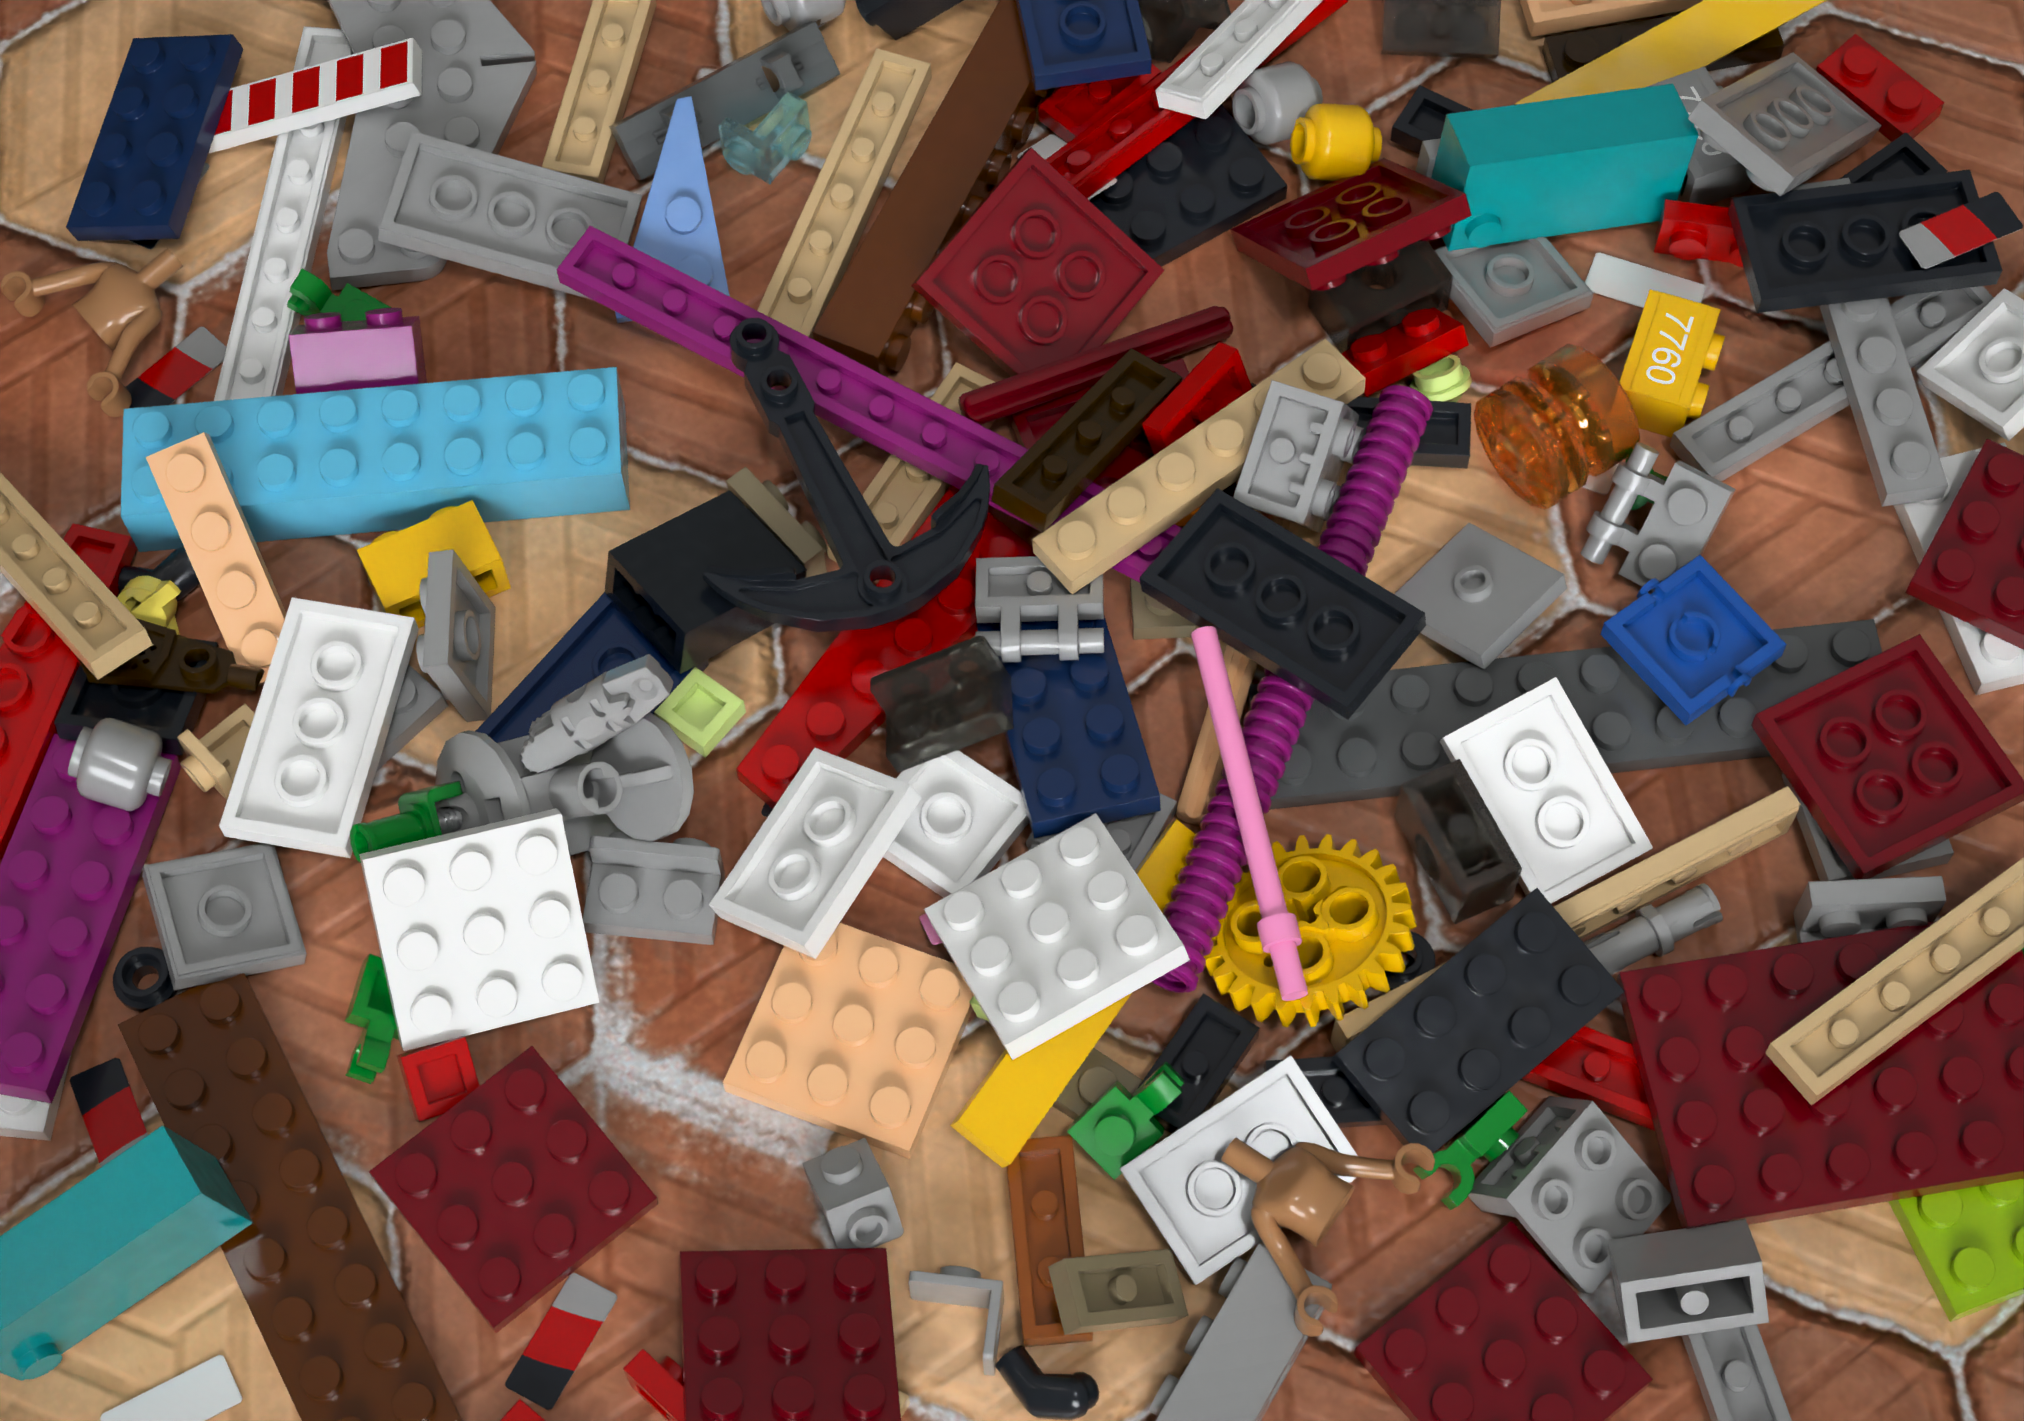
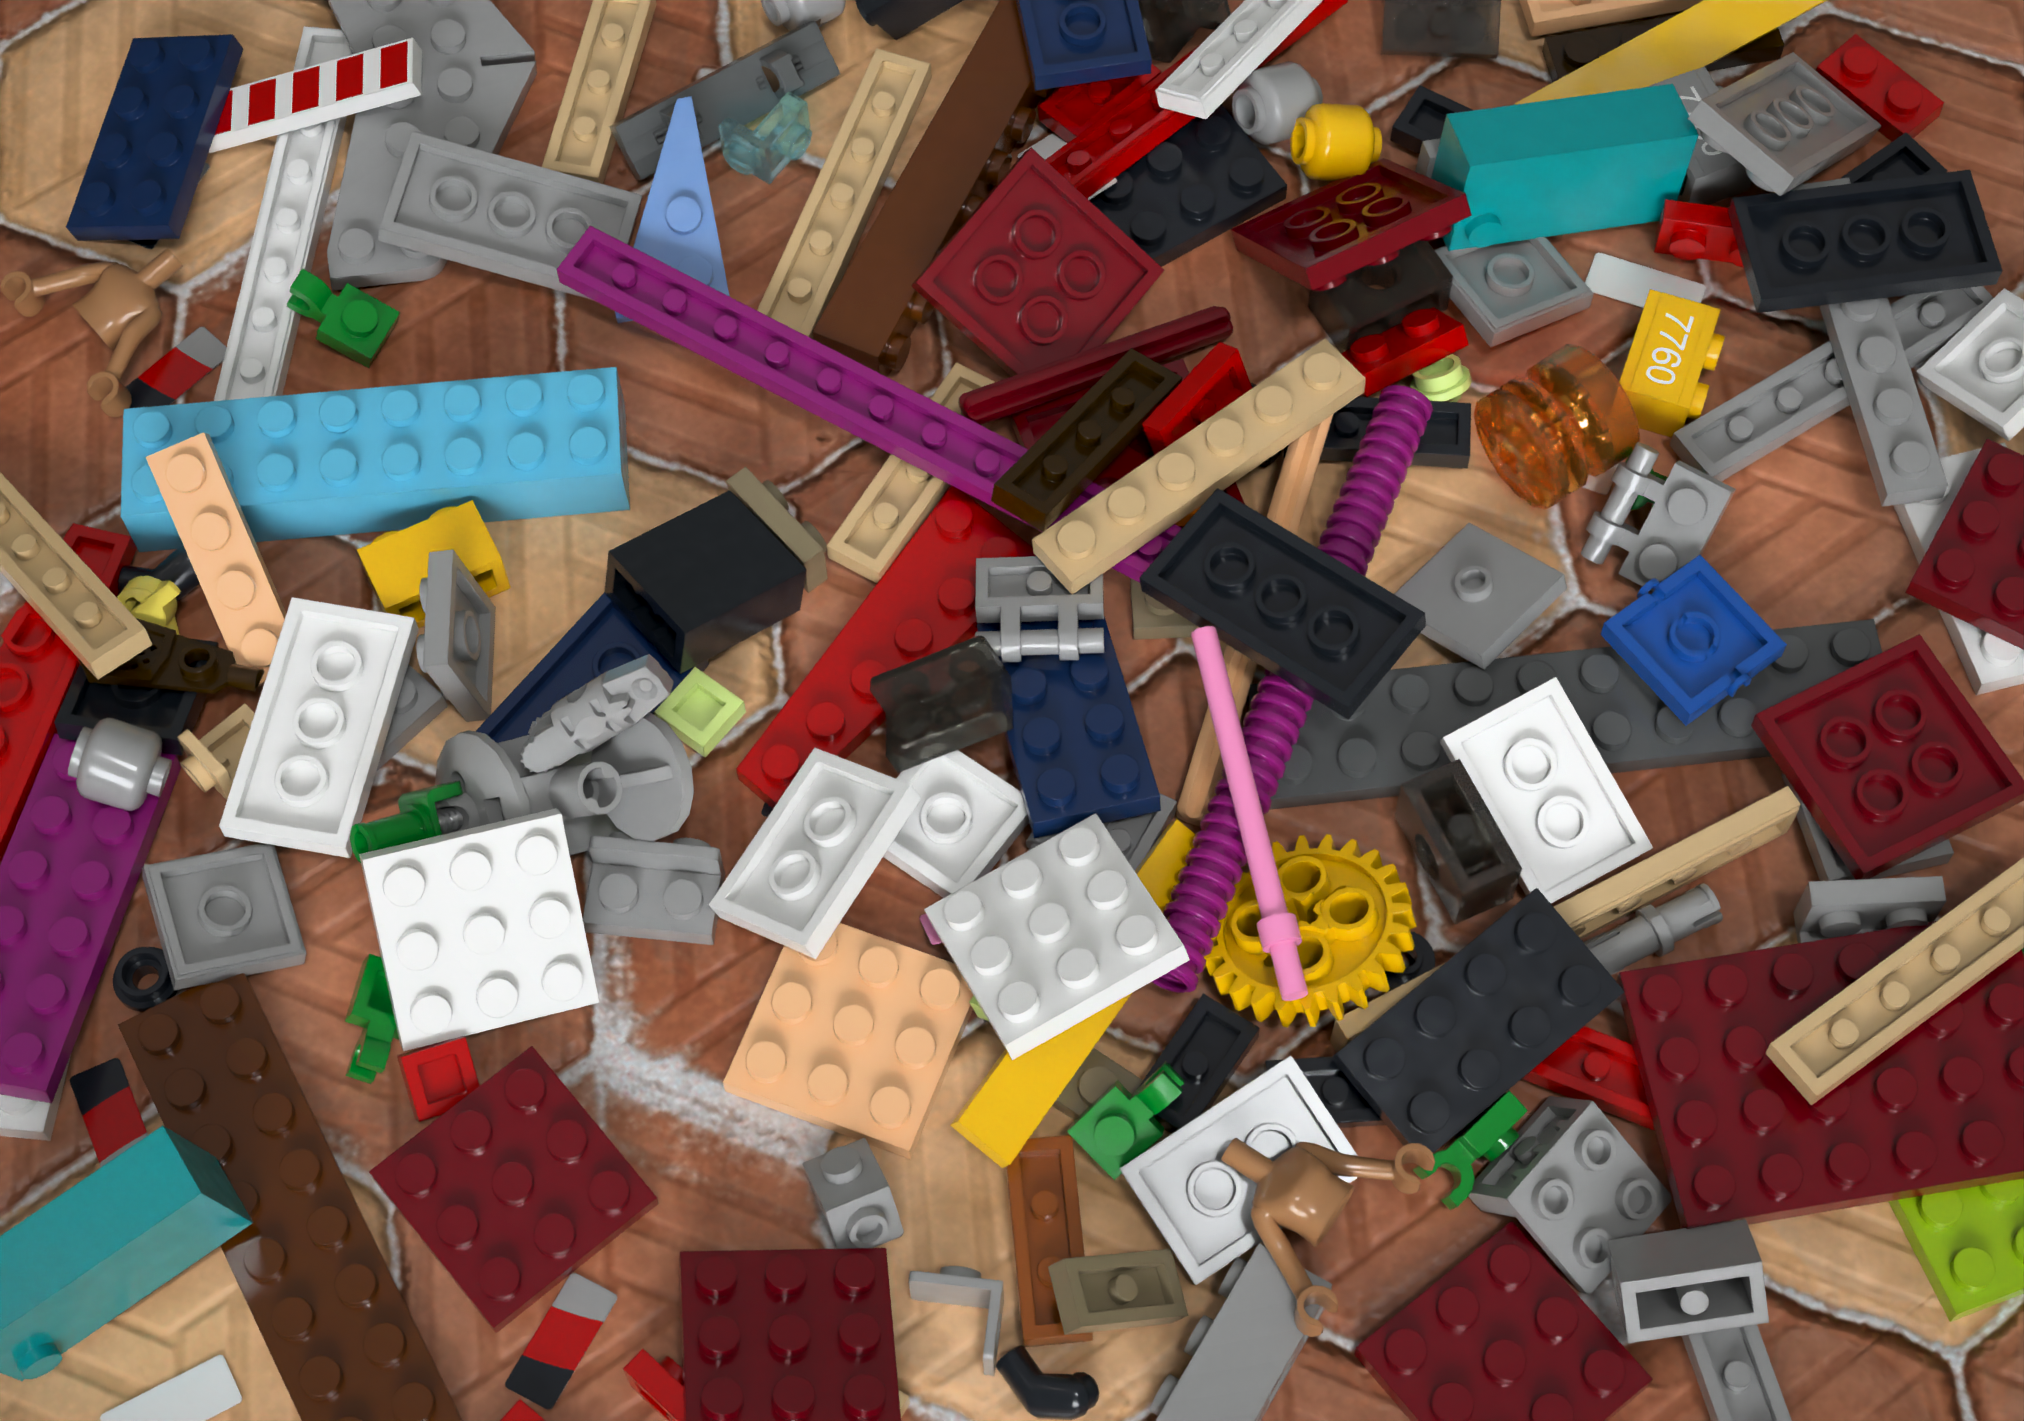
(357, 353): brick -> none
(844, 596): black piece -> none
(1298, 455): light grey bracket -> none
(1960, 230): sticker -> none

